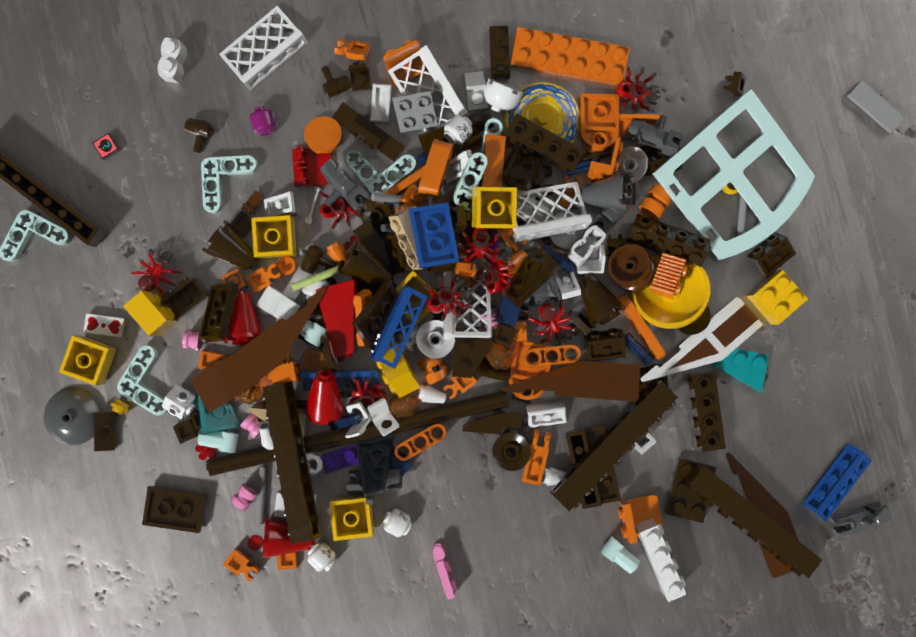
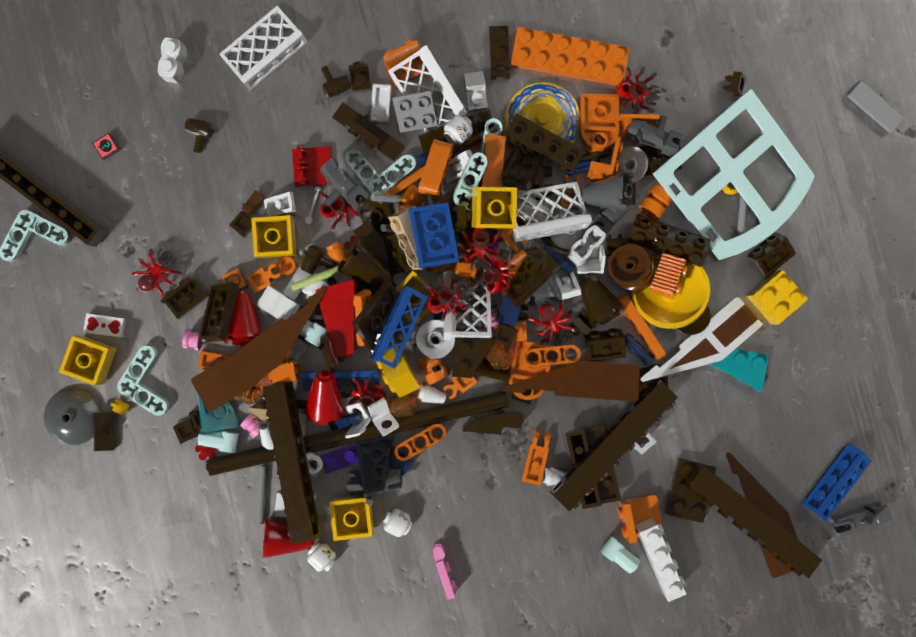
(151, 313): yellow brick -> none
(174, 509): dark brown plate -> none
(179, 402): white brick -> none
(219, 171): light aqua beam -> none
(230, 247): dark brown cone -> none
(238, 562): orange plate -> none
(244, 497): bright pink wheel -> none
(254, 543): red sticker -> none
(263, 121): magenta head -> none
(288, 561): orange tile -> none
(314, 360): orange plate -> none
(323, 135): orange tile -> none
(355, 50): orange plate -> none
(501, 96): white cylinder -> none
(504, 458): dark brown dish -> none
(546, 413): white slope -> none
(706, 411): dark brown brick -> none

